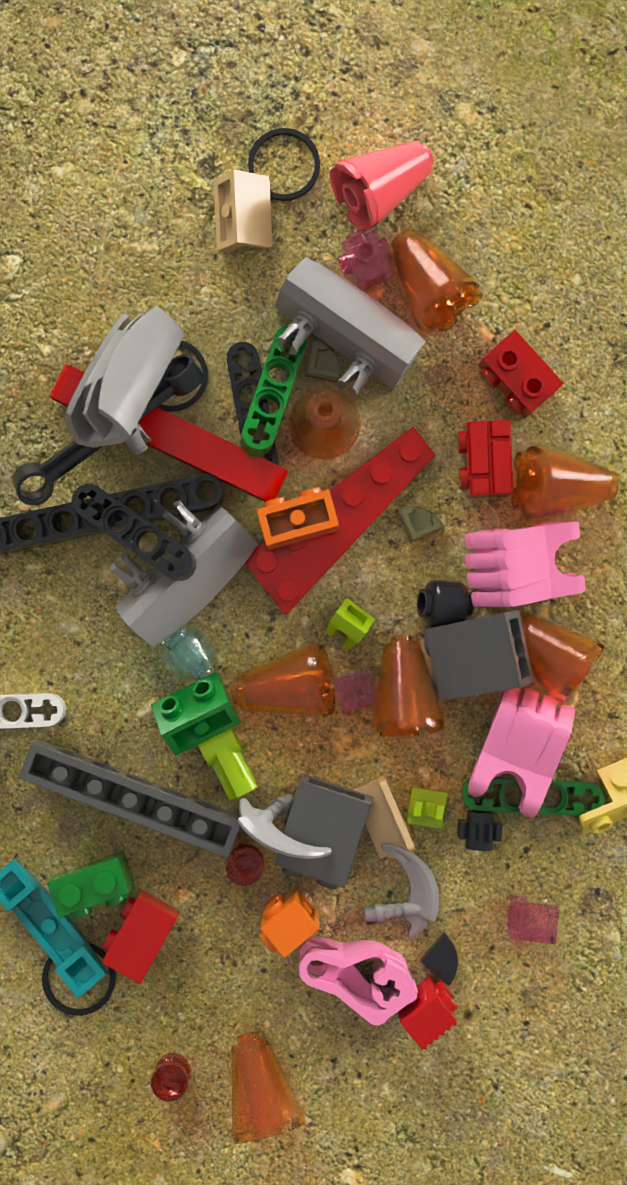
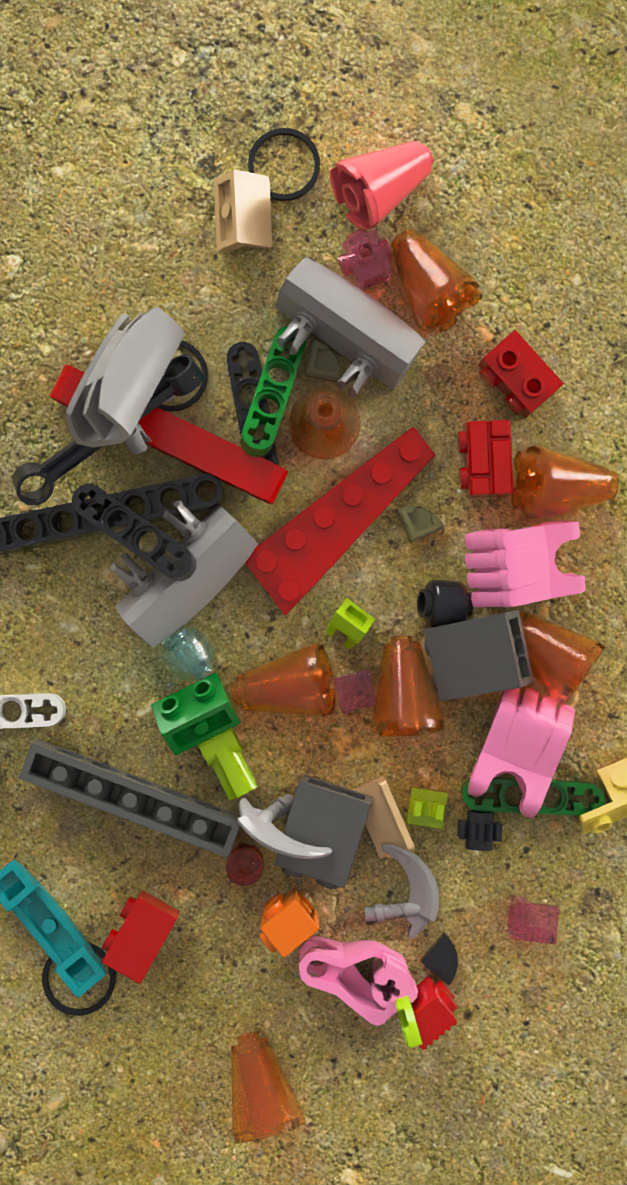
(91, 884): green brick -> none
(169, 1084): clear red wheel -> none
(297, 518): orange brick -> none
(408, 1022): none -> lime tile

